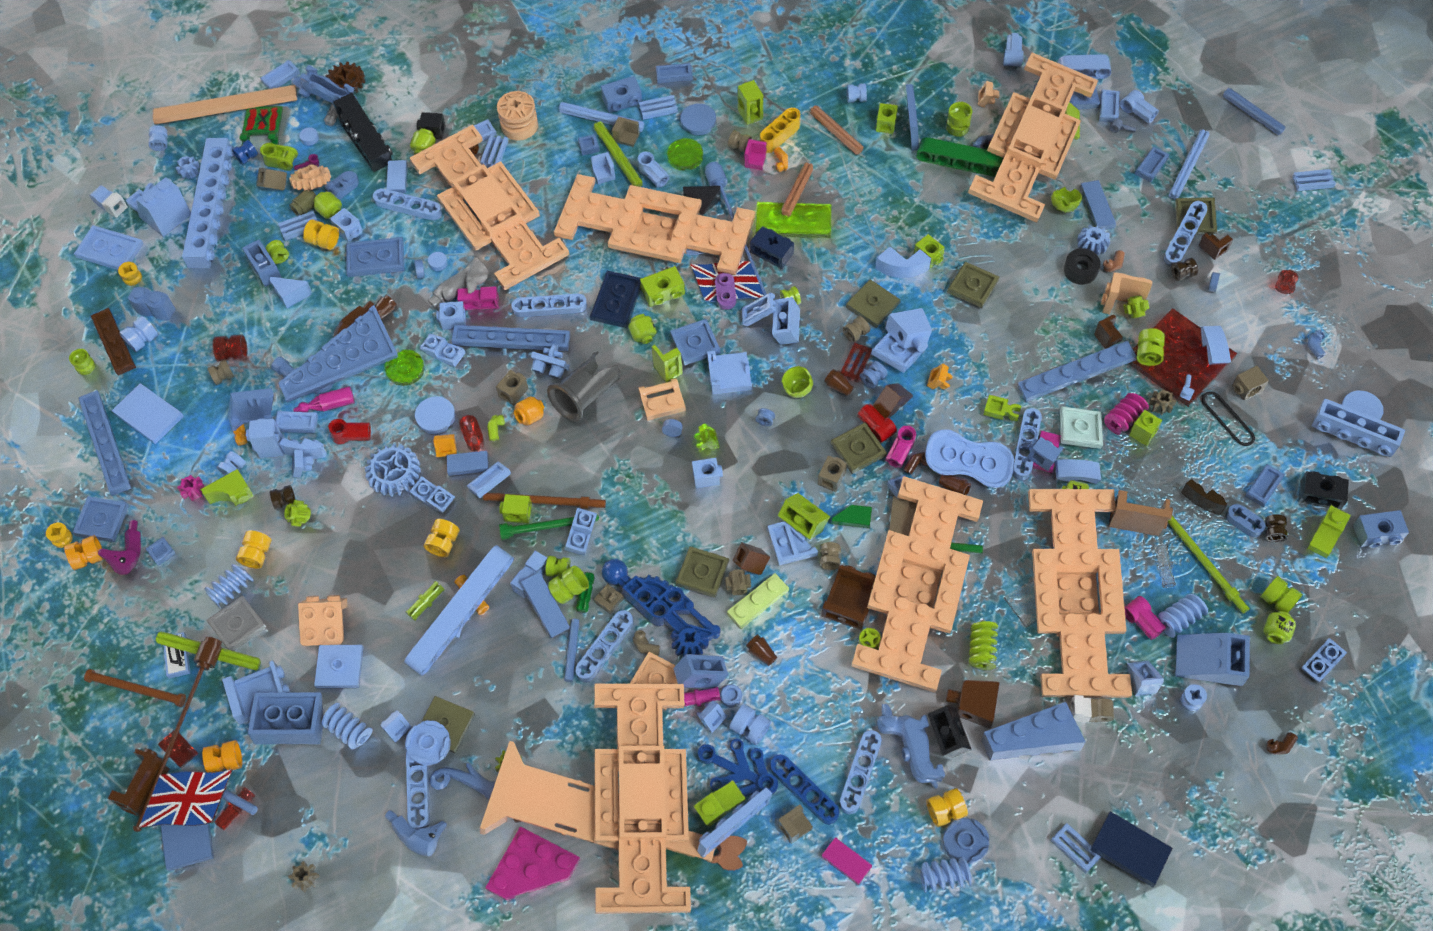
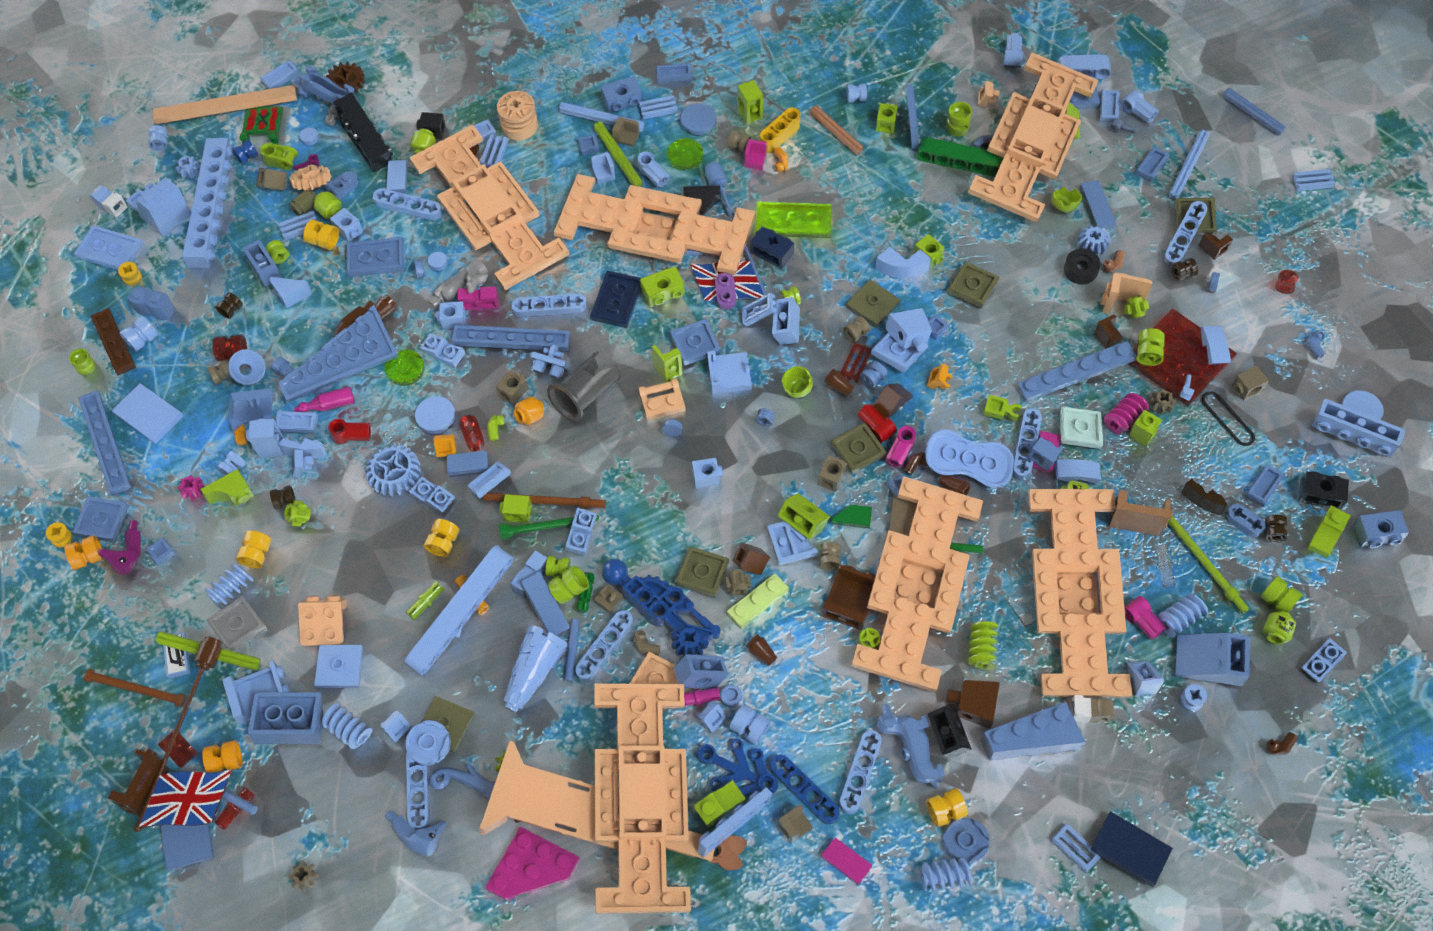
(229, 305): none -> dark brown wheel
(248, 358): none -> light blue piece
(536, 657): none -> light blue cone
(642, 329): lime head -> none
(708, 437): clear neon green tile -> none
(797, 189): nougat axle -> none
(938, 327): none -> medium blue tile

